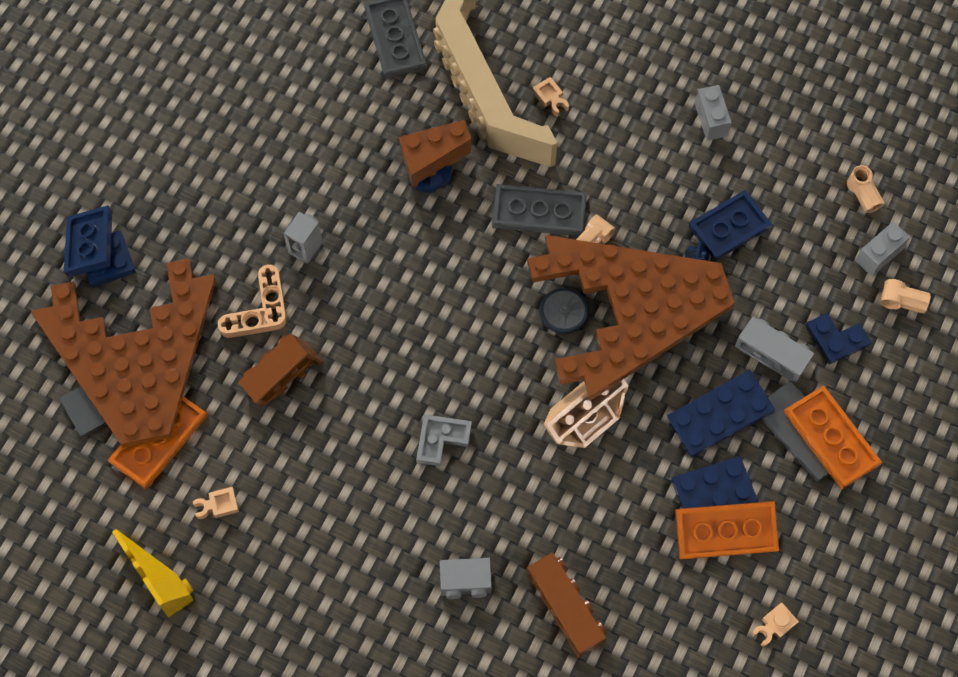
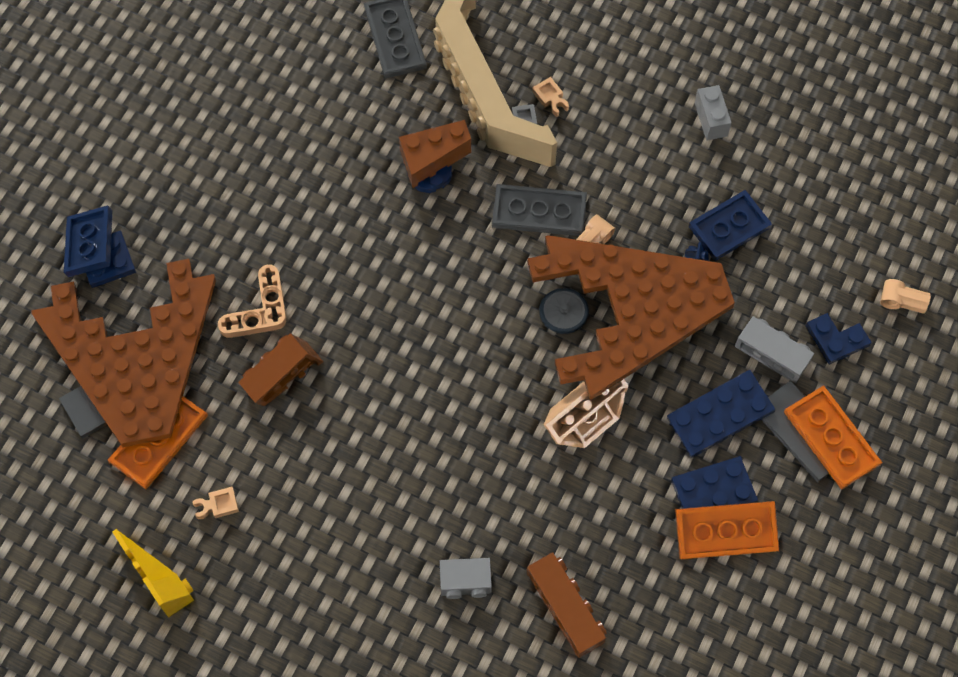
(303, 237): light grey brick -> none
(440, 431): light grey plate -> none
(525, 112): none -> light grey plate
(777, 622): light nougat plate -> none
(866, 190): light nougat piece -> none
(882, 248): light grey brick -> none

